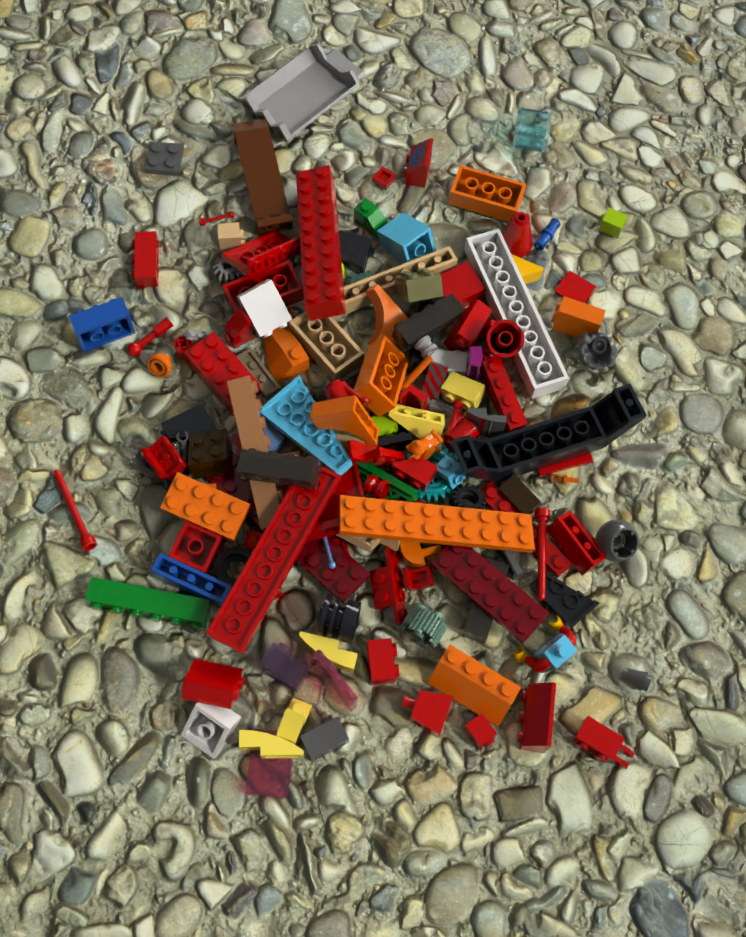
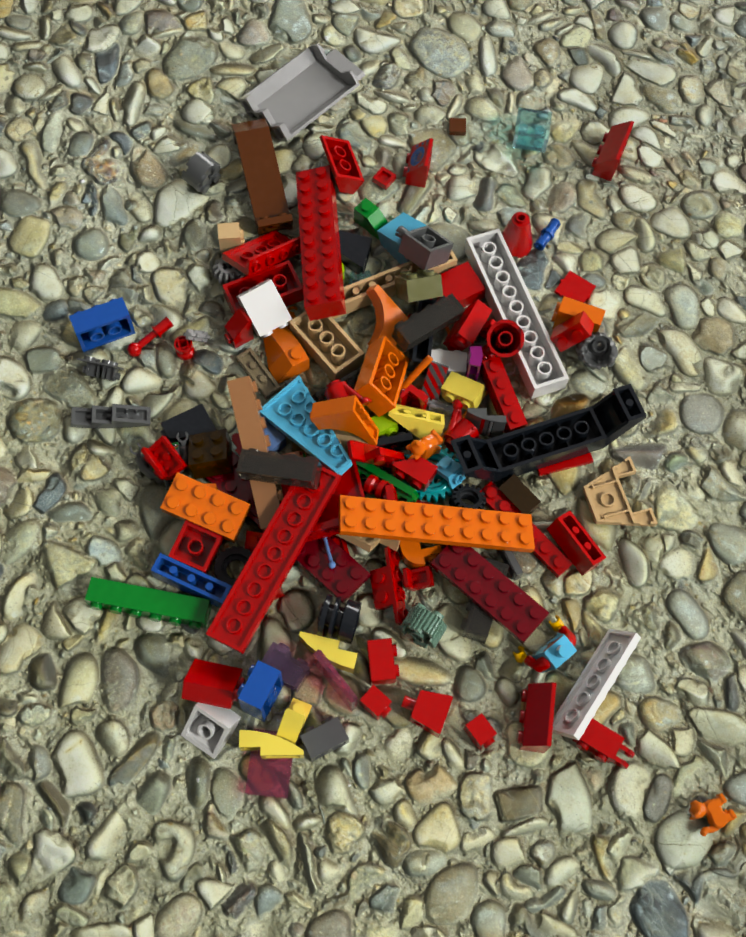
(87, 541): red piece -> none
(94, 368): none -> dark grey hinge
(110, 417): none -> dark grey slope
(145, 259): red brick -> none
(159, 364): orange brick -> none
(164, 158): dark grey plate -> none
(201, 172): none -> dark grey brick
(202, 221): red hinge -> none
(215, 366): red brick -> none
(260, 690): none -> blue brick
(342, 163): none -> red slope
(376, 703): none -> red brick
(391, 493): none -> red plate
(424, 246): none -> dark grey brick
(425, 346): light grey wheel -> none
(457, 126): none -> reddish brown tile
(473, 685): orange slope -> none
(486, 193): orange brick -> none
(529, 271): yellow slope -> none
(542, 516): red piece -> none
(564, 479): orange hand -> none
(565, 601): black wing -> none
(572, 331): none -> red brick
(594, 683): none -> white plate
(602, 376): olive hand -> none
(609, 502): none -> tan wing
(612, 150): none -> red slope
(612, 222): lime brick -> none
(619, 536): dark grey wheel -> none
(636, 678): dark grey cone -> none
(712, 810): none -> orange animal

